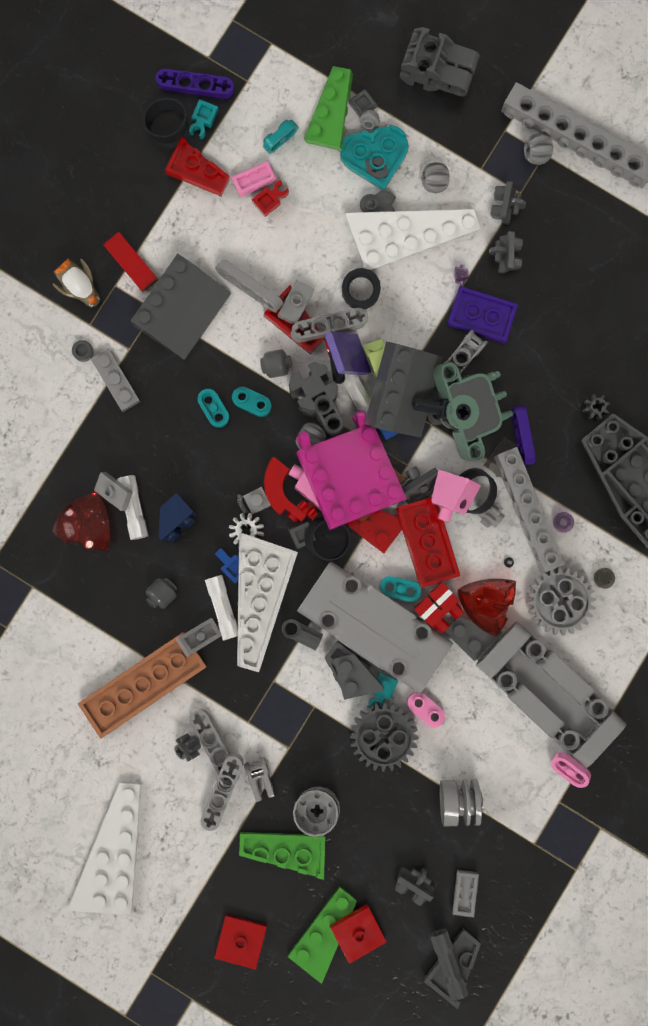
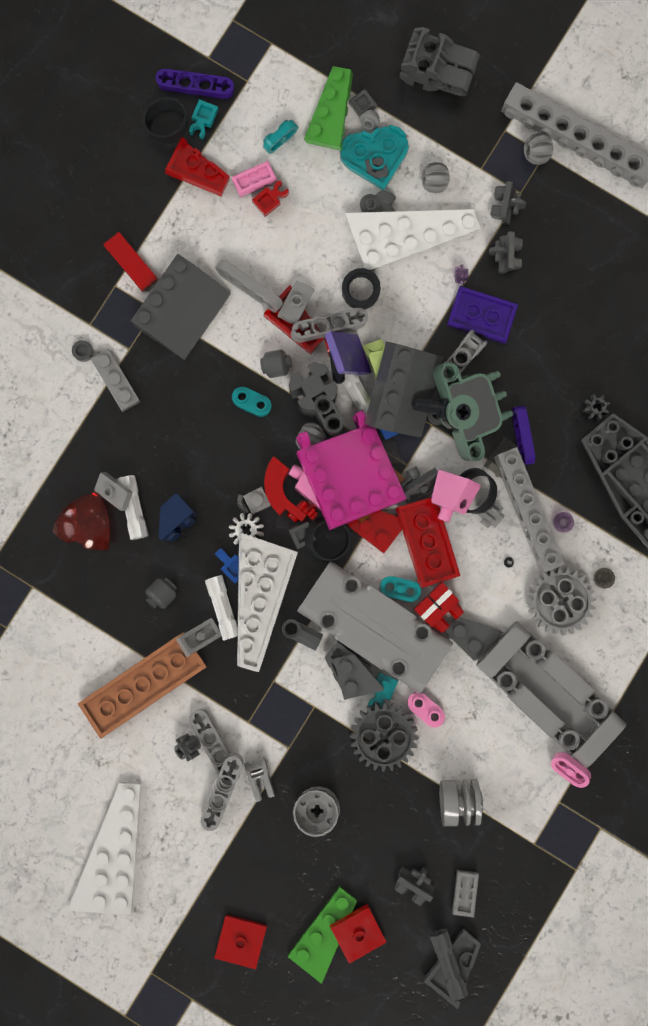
(77, 282): animal -> none
(214, 408): teal plate -> none
(286, 850): bright green wing -> none
(488, 602): clear red brick -> none

